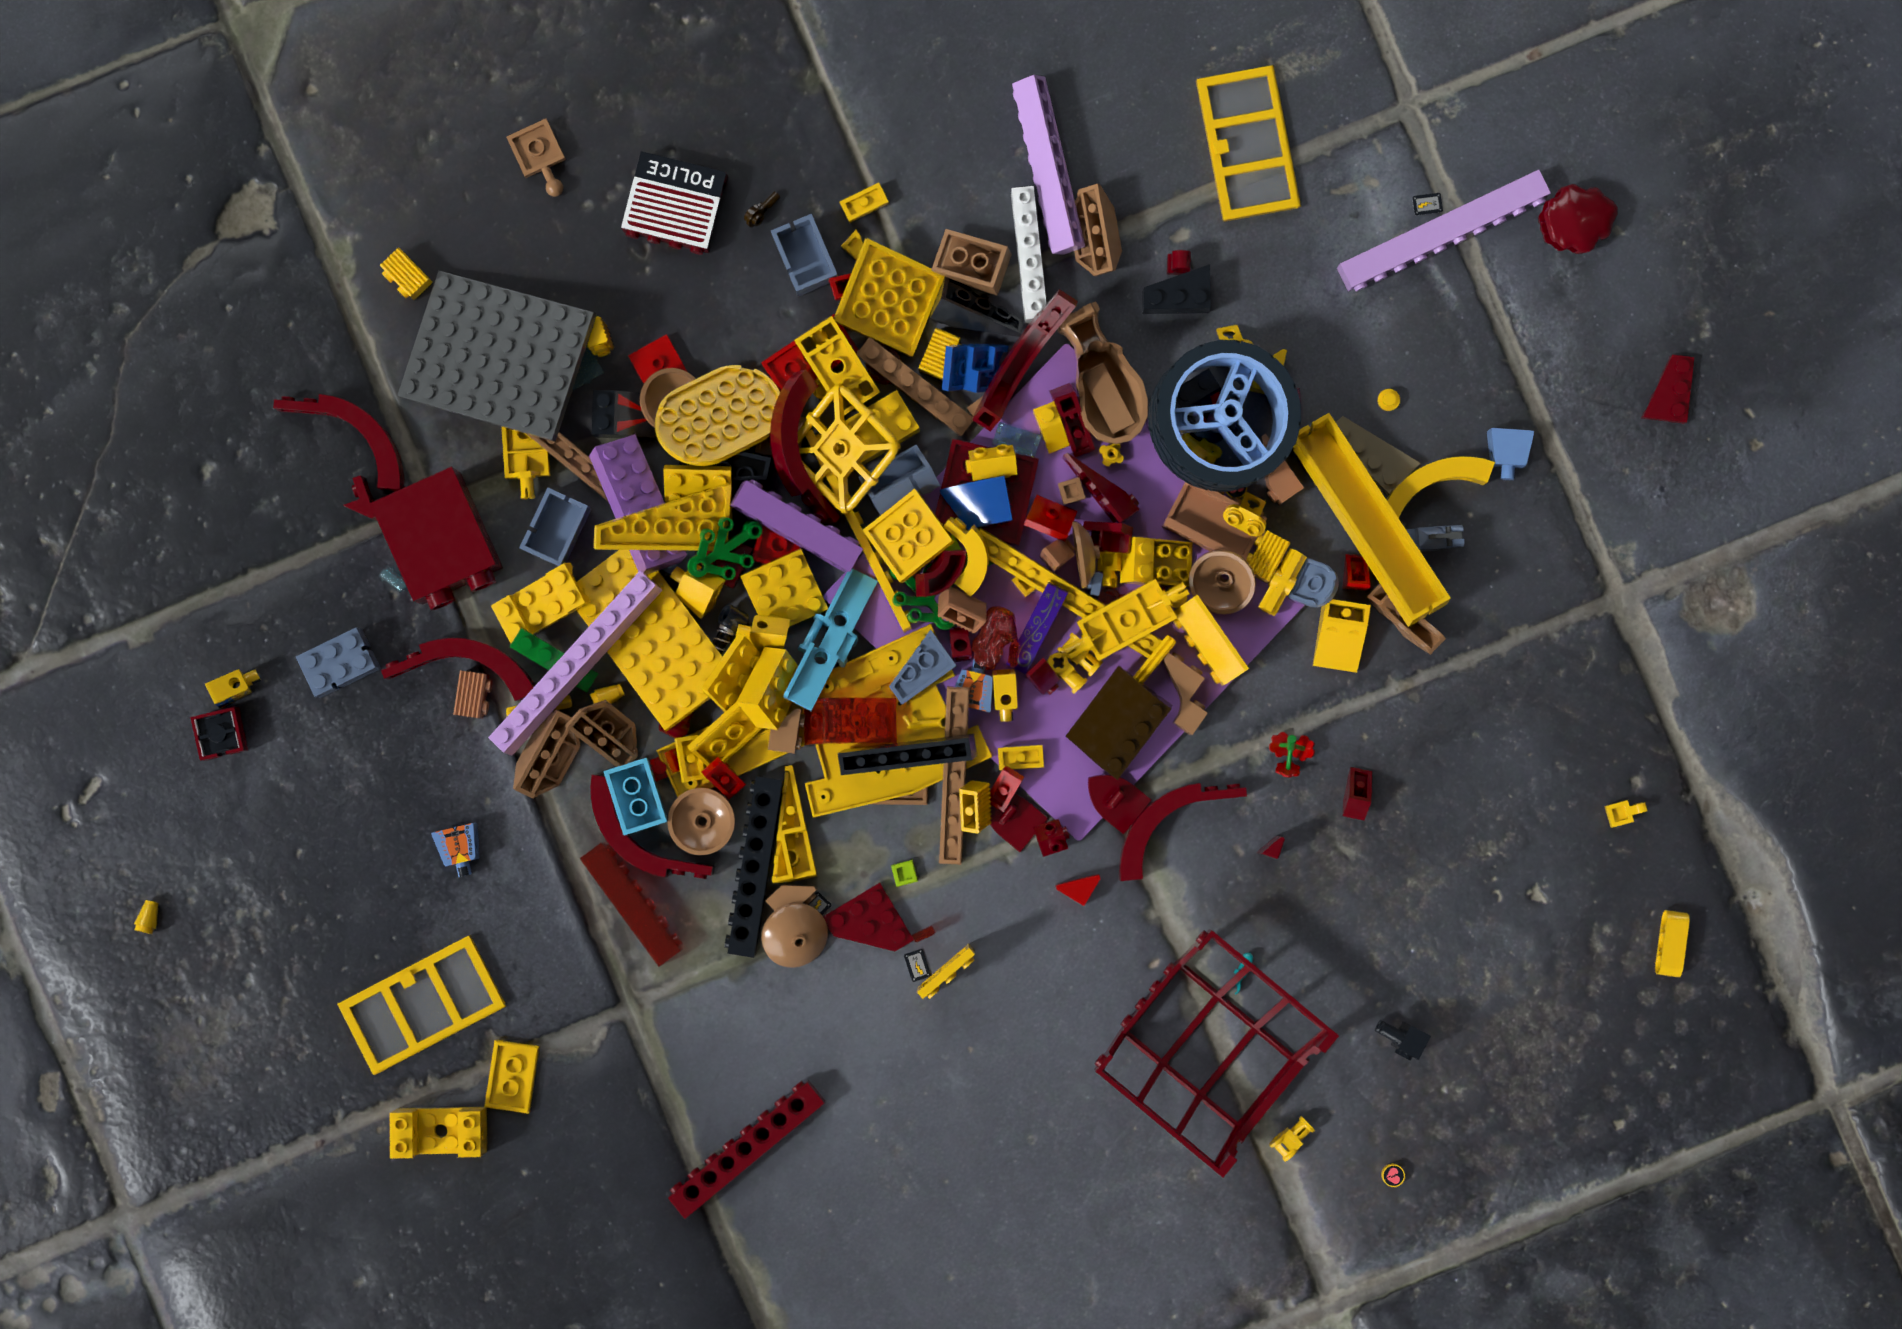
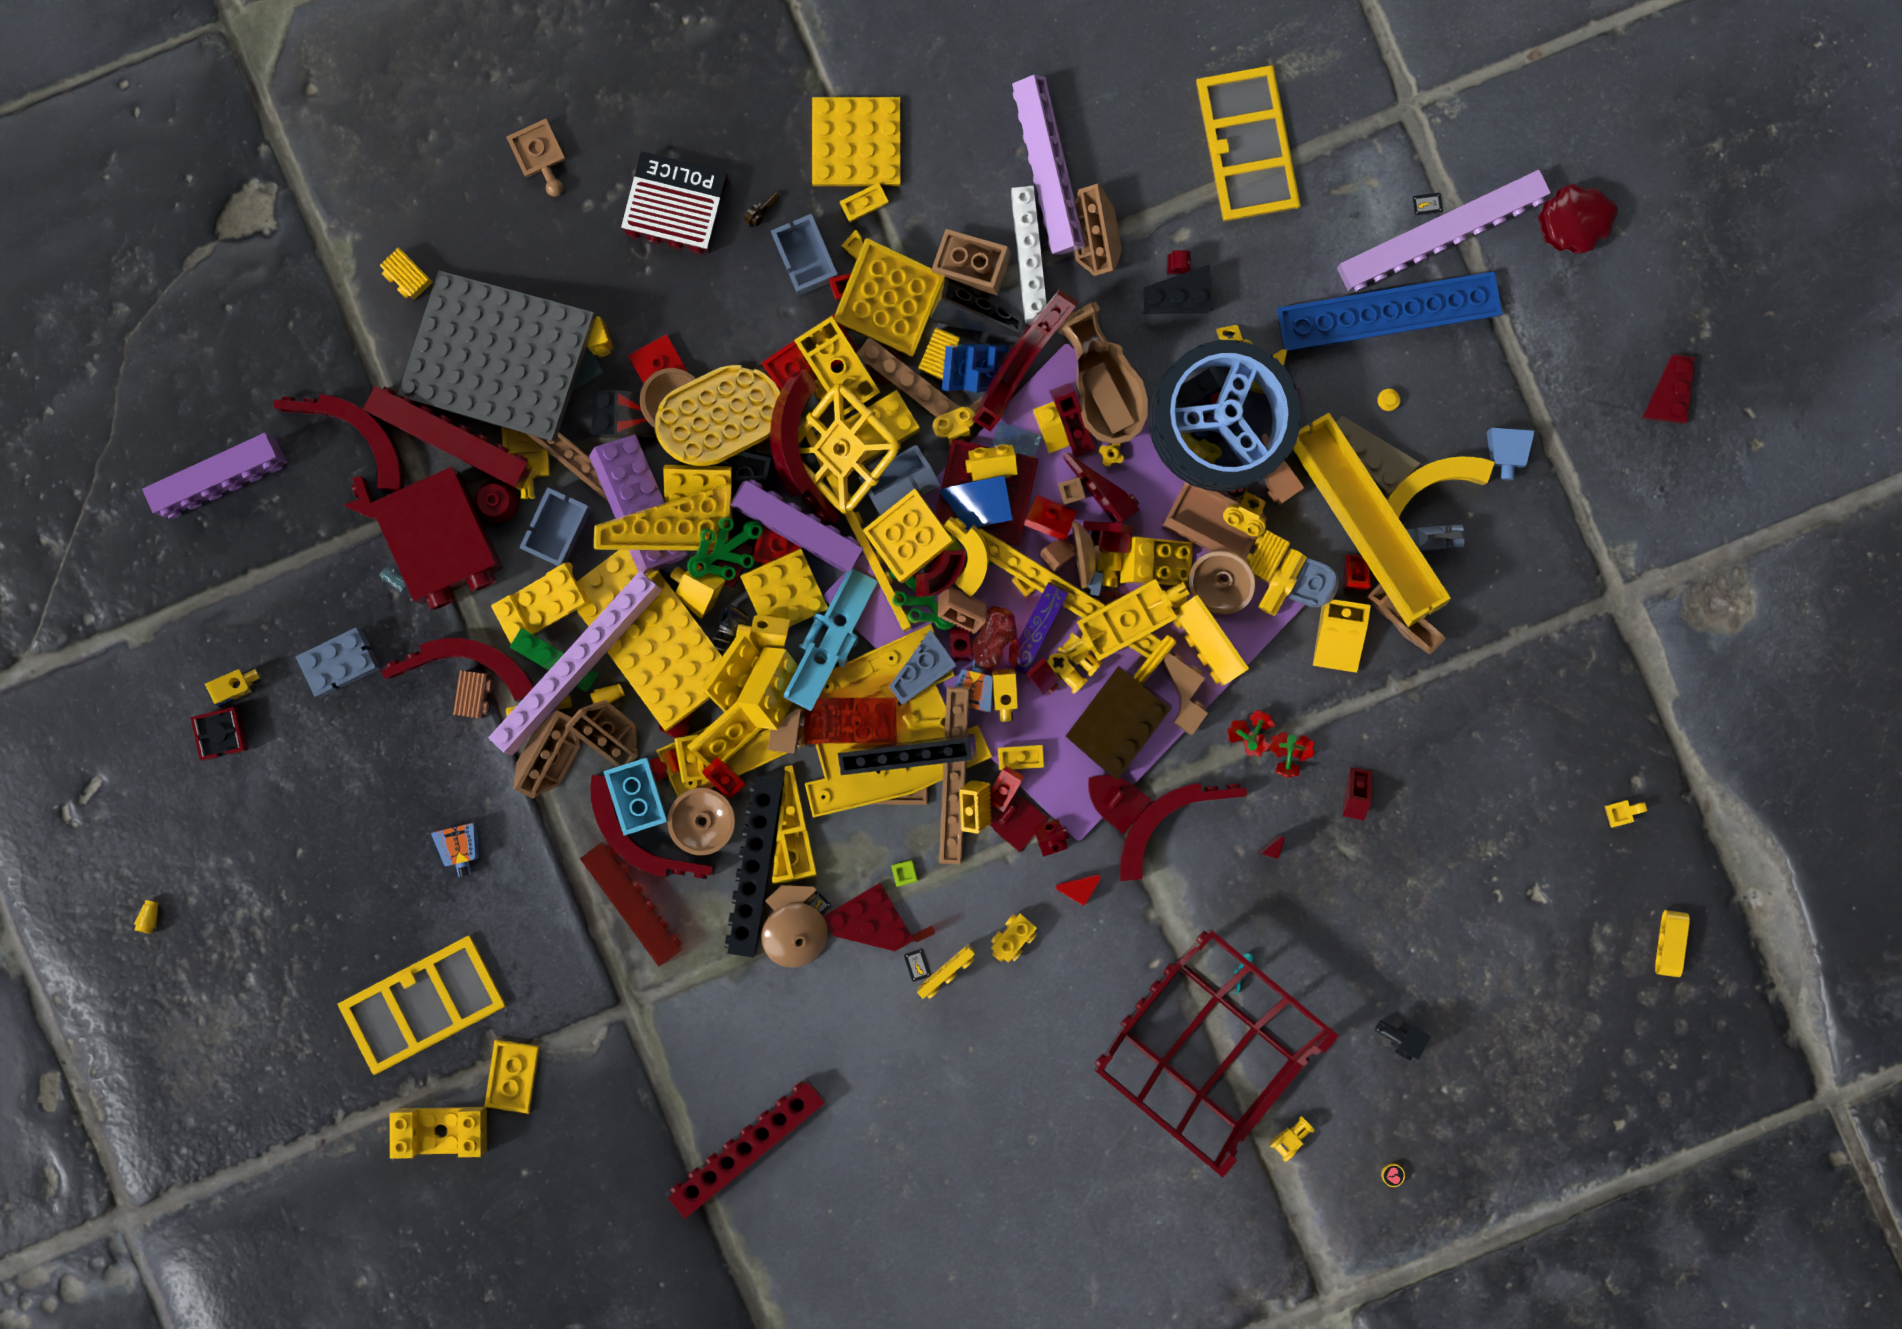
(215, 476): none -> medium lavender brick
(448, 438): none -> dark red brick
(496, 502): none -> dark red cone
(855, 141): none -> yellow plate
(954, 424): none -> yellow bracket
(1008, 944): none -> yellow brick
(1254, 743): none -> red plant
(1389, 311): none -> blue plate

